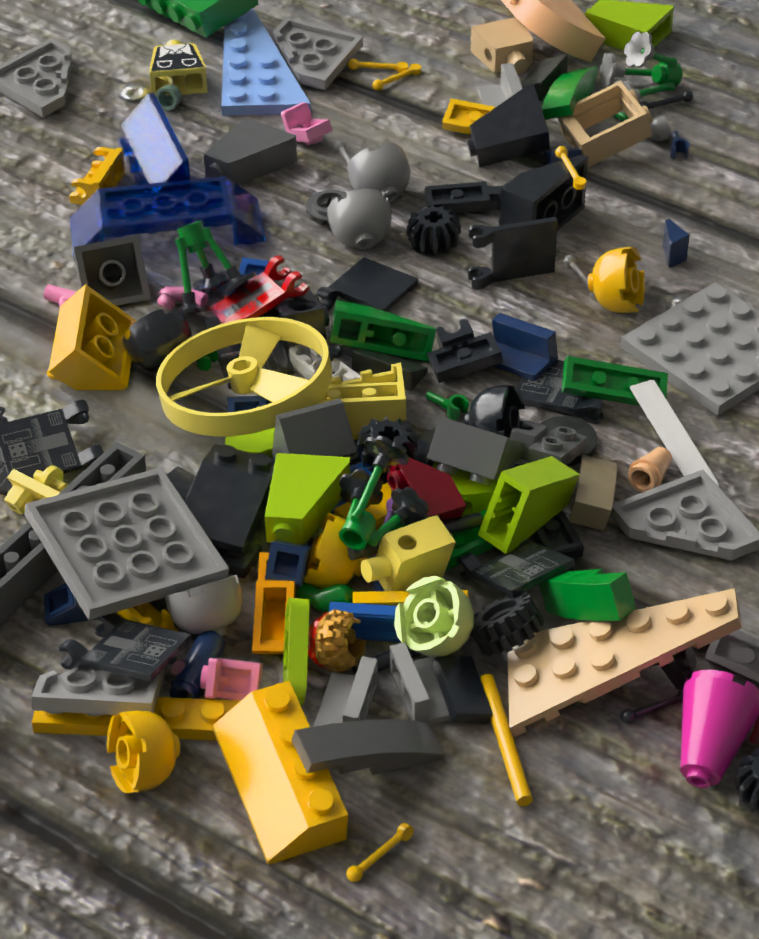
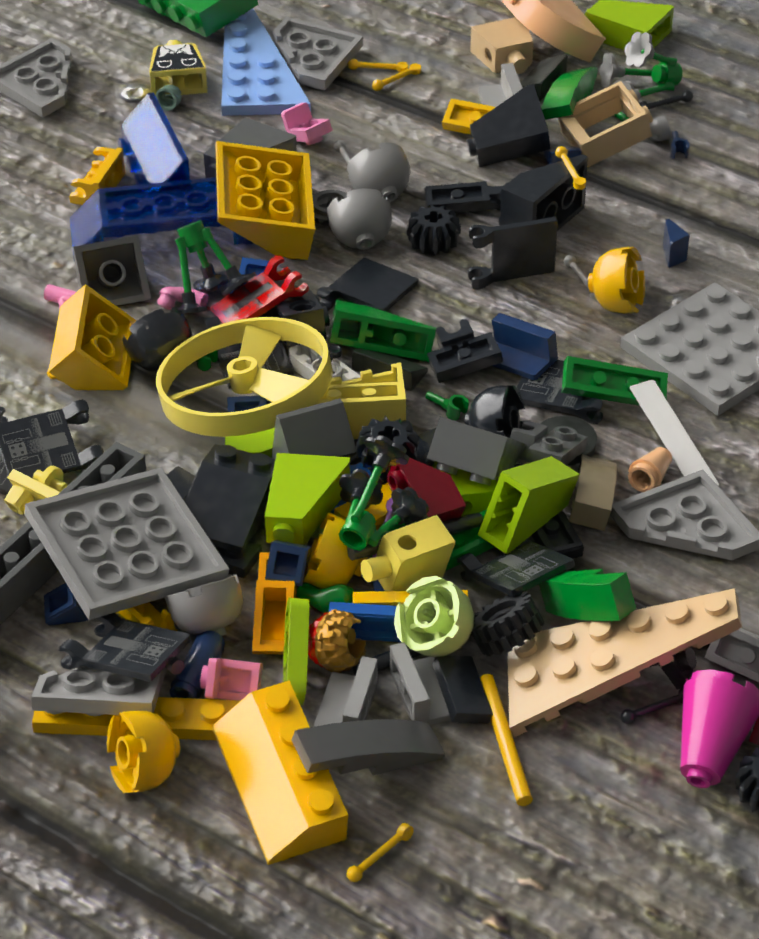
(266, 197): none -> yellow slope

